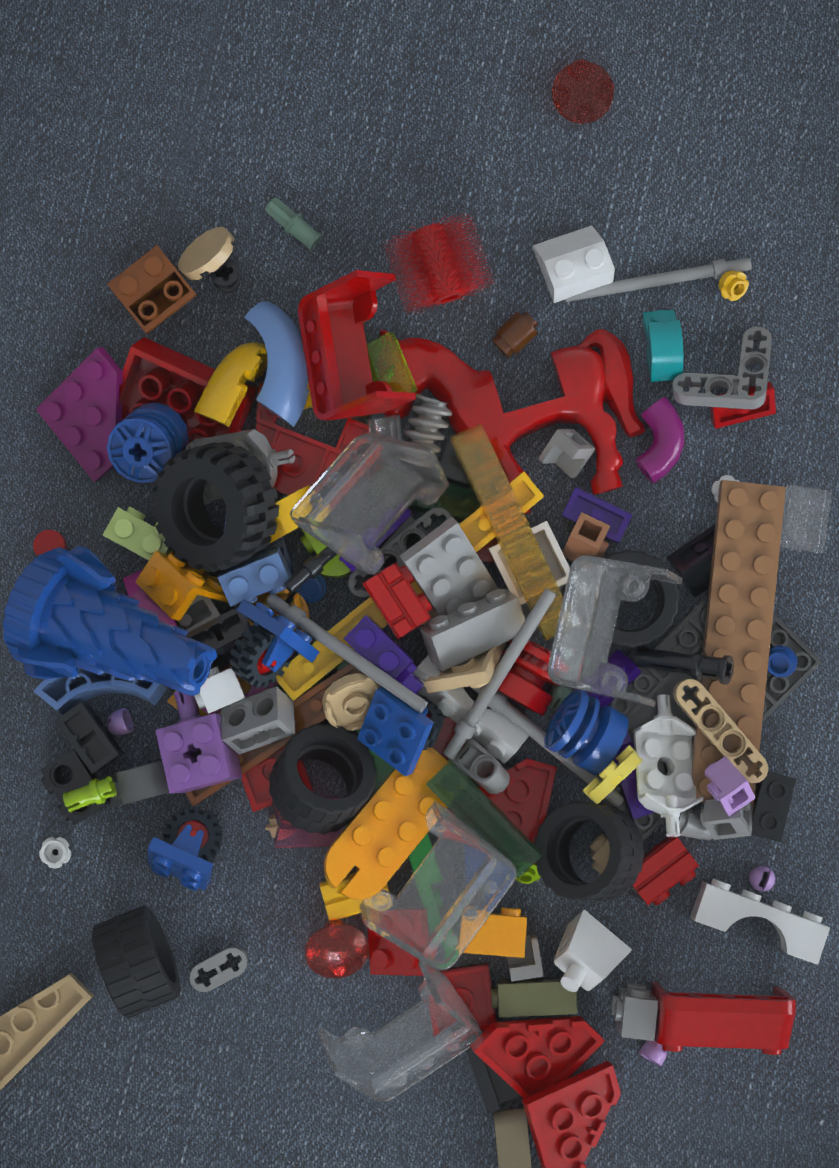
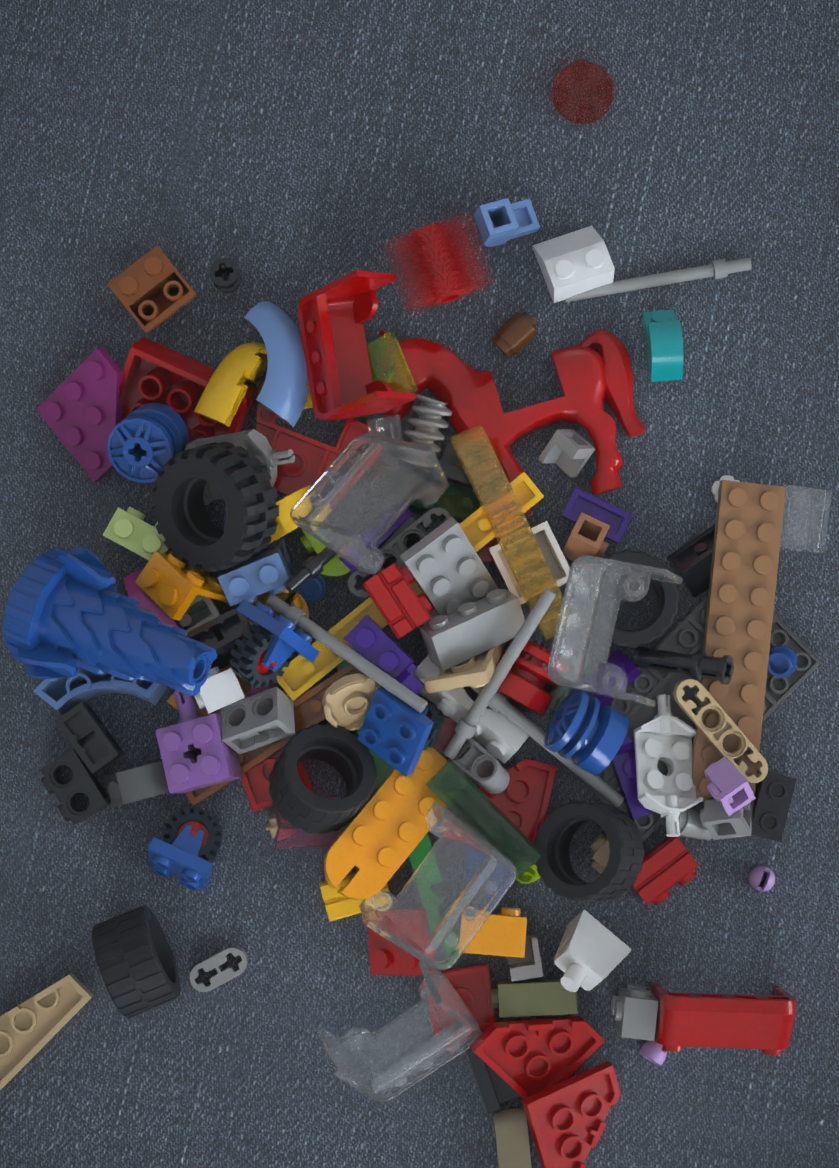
(46, 852): white plate -> none
(47, 541): red tile -> none
(95, 792): lime pin -> none
(120, 722): lavender hinge -> none
(206, 253): tan tile -> none
(293, 223): sand green axle -> none
(336, 950): clear red dish -> none
(505, 221): none -> medium blue brick
(613, 775): light yellow plate -> none
(667, 441): magenta cylinder -> none
(728, 416): red plate -> none
(733, 285): yellow plate -> none
(738, 385): light grey beam -> none
(798, 935): white arch -> none

